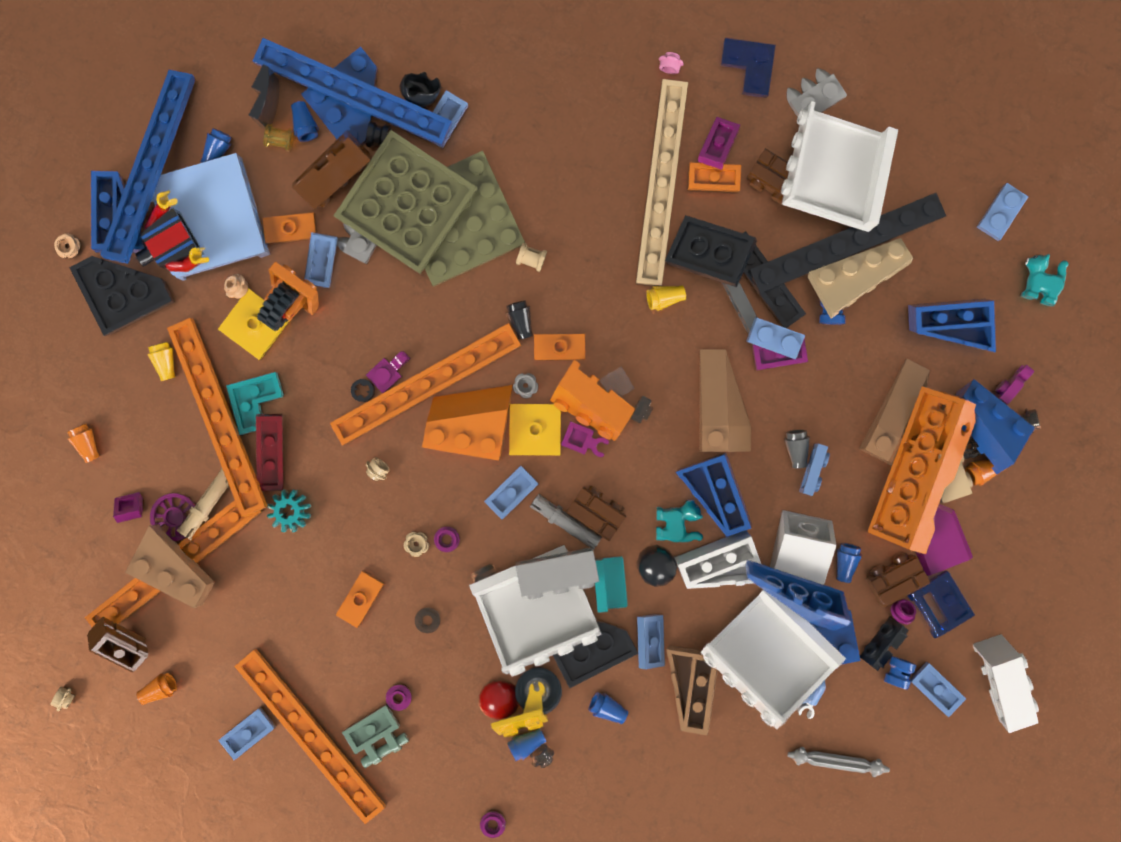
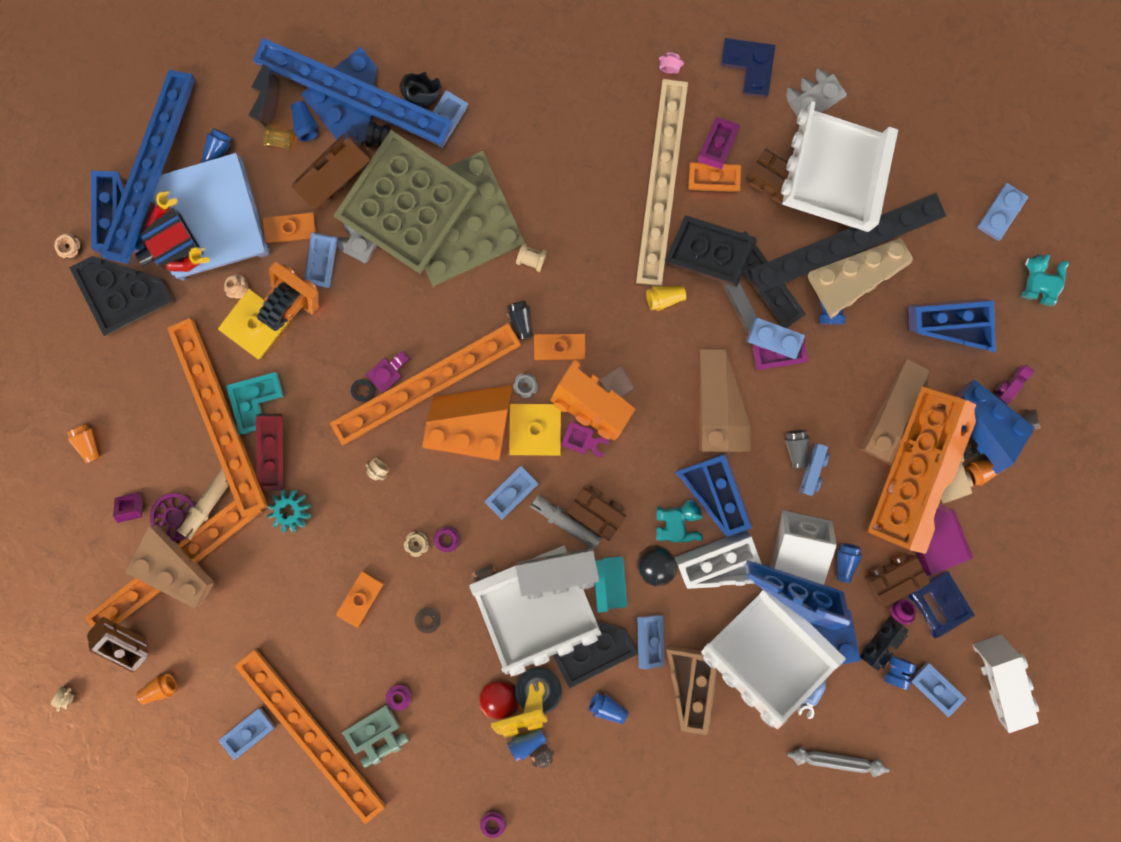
(162, 359): yellow cone -> none
(642, 410): clear smoke plate -> none

